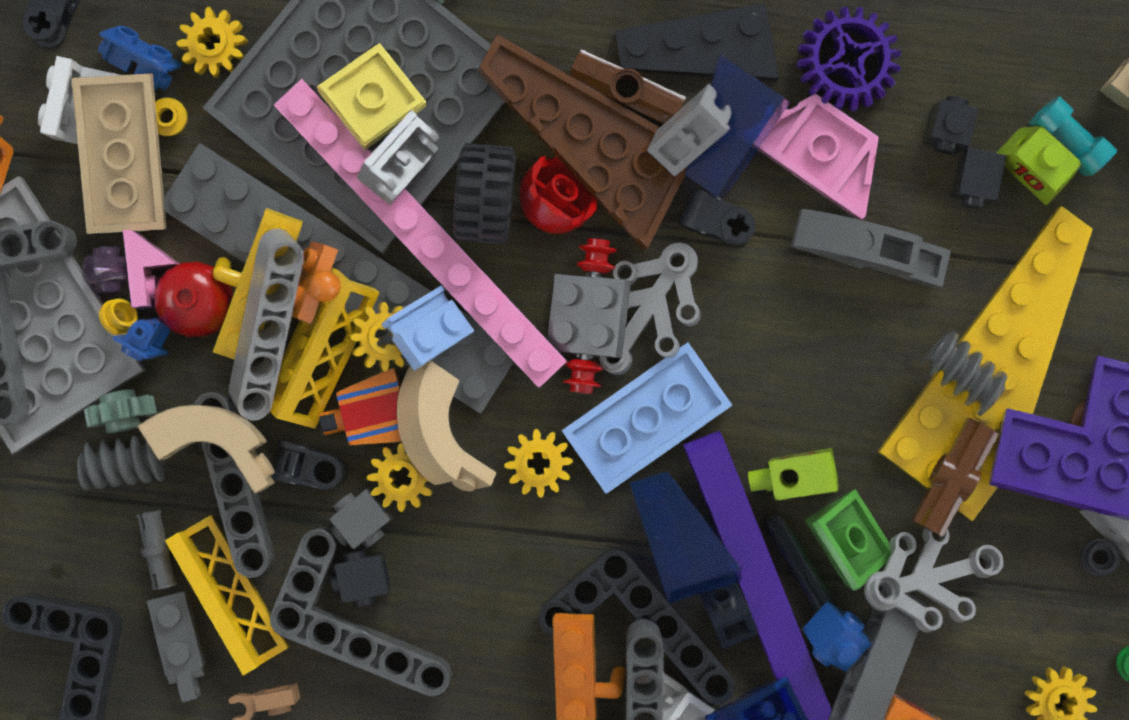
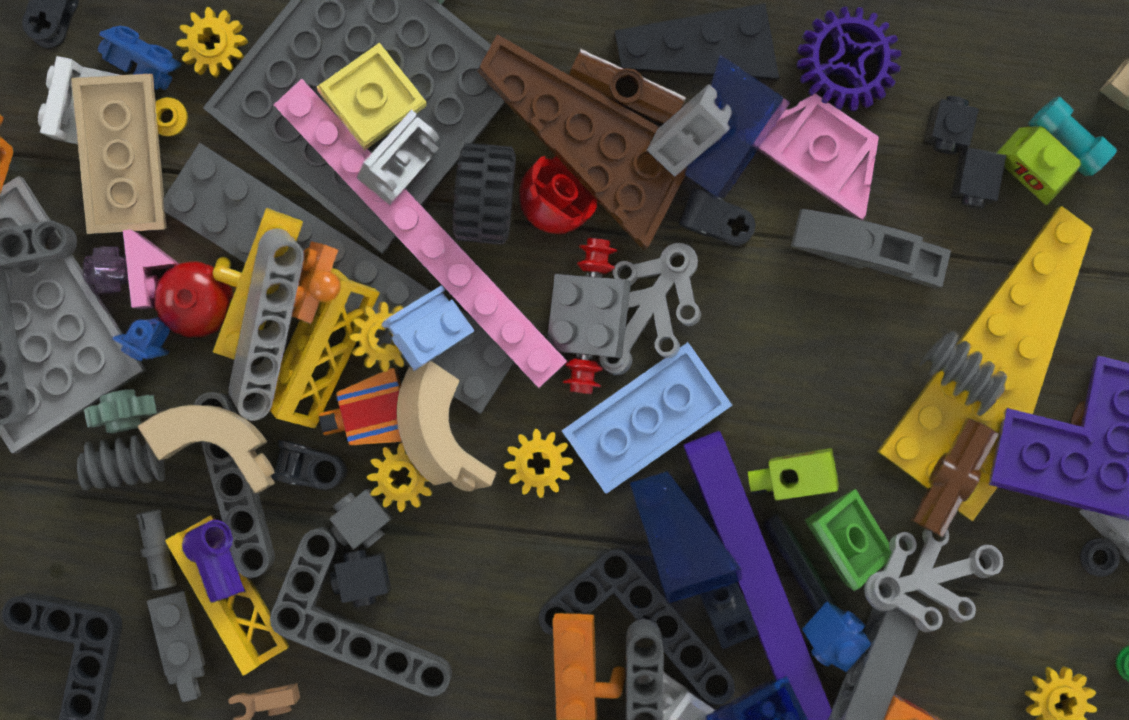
(117, 316): yellow plate -> none
(213, 561): none -> dark purple piece

